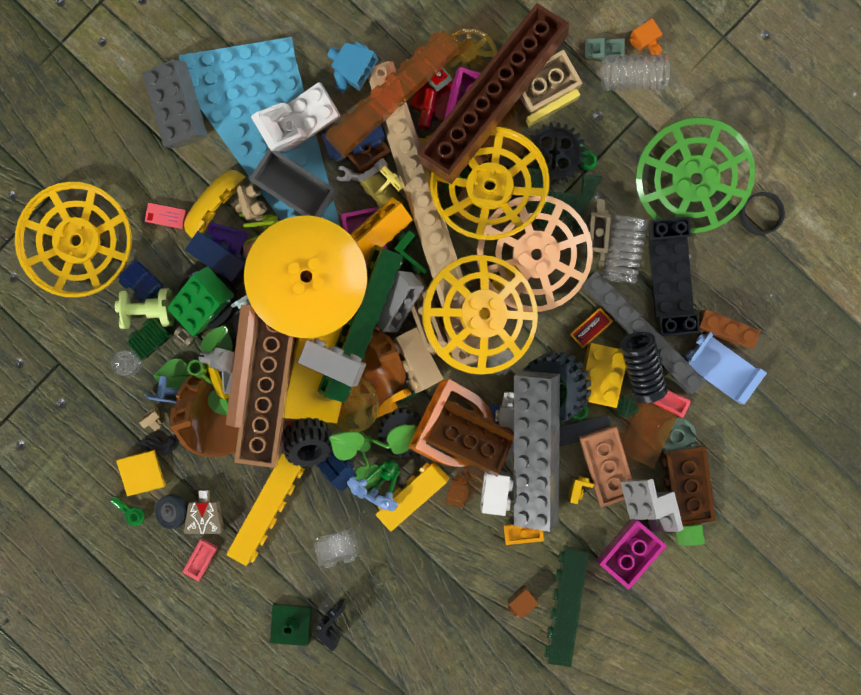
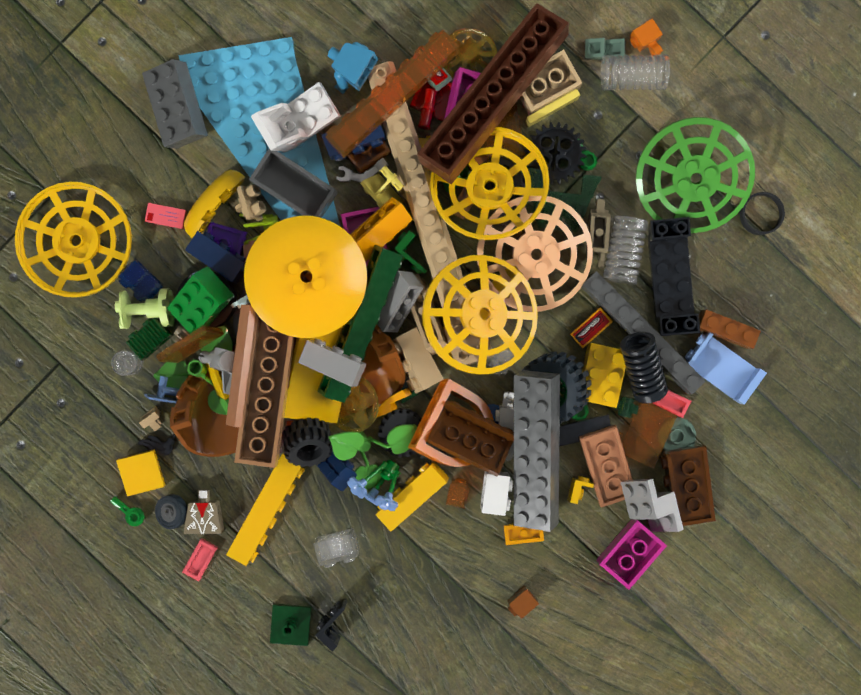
(190, 344): none -> clear orange tile
(567, 606): clear green brick -> none
(691, 535): bright green brick -> none

